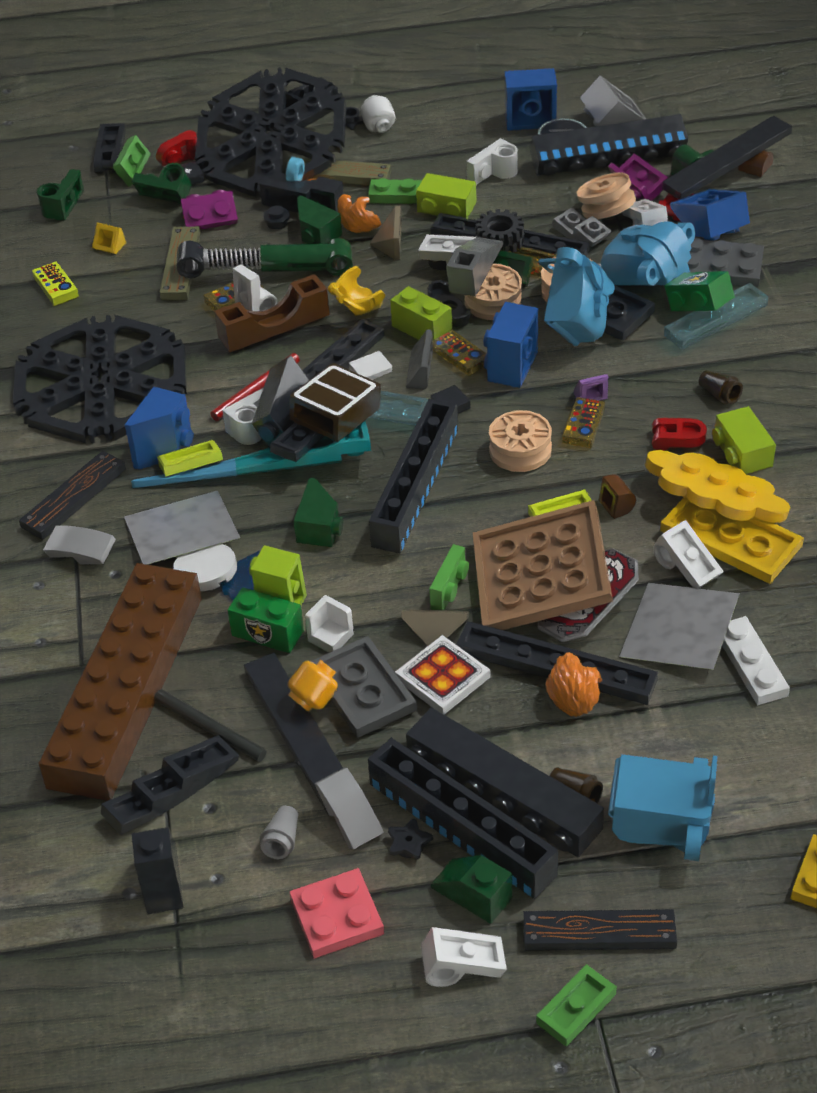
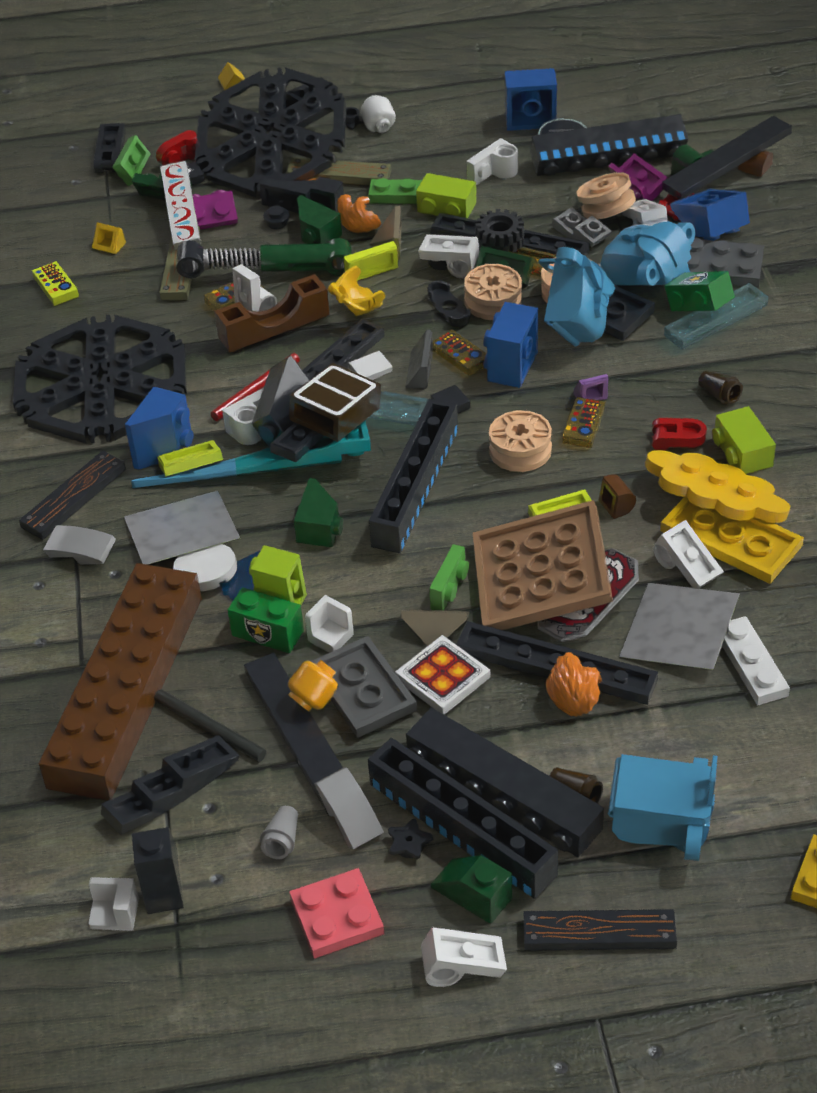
(59, 199): dark green plate -> none
(113, 903): none -> white panel
(180, 203): none -> white tile
(230, 76): none -> yellow slope
(295, 169): medium azure tile -> none
(373, 260): none -> neon yellow tile
(417, 312): lime brick -> none
(471, 265): dark grey slope -> none
(576, 1005): bright green plate -> none
(609, 104): light grey slope -> none

